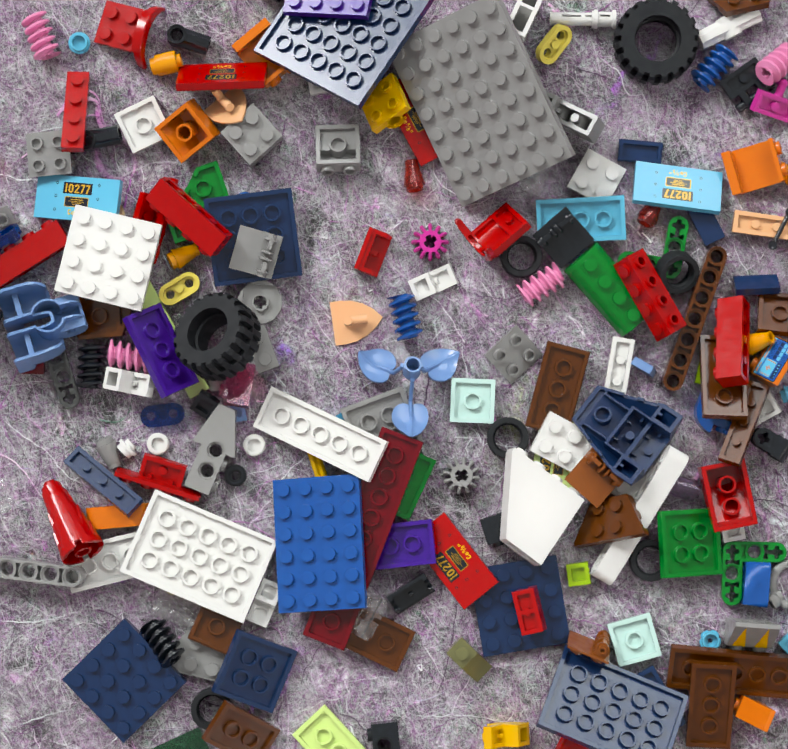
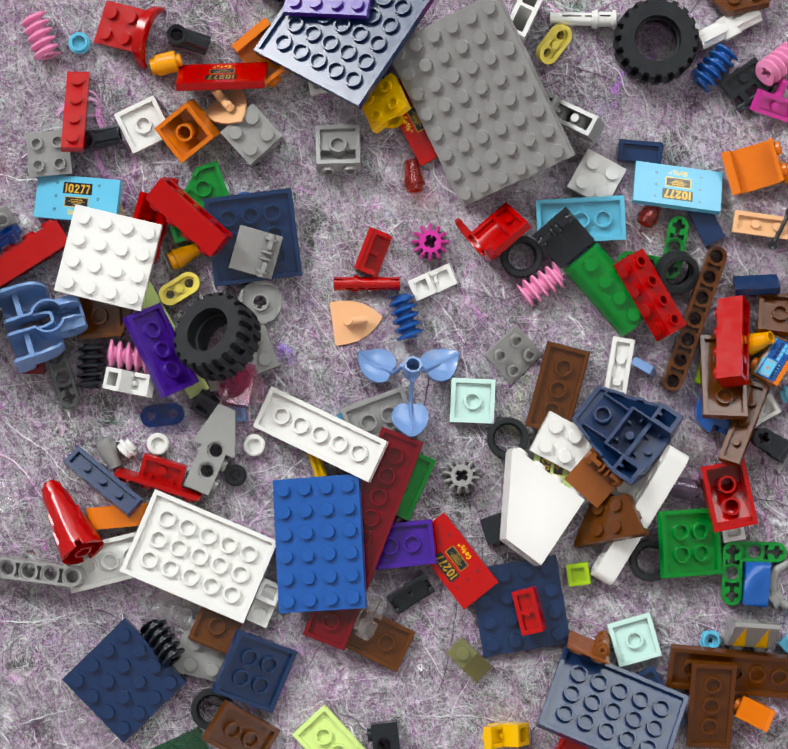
(366, 283): none -> red pin

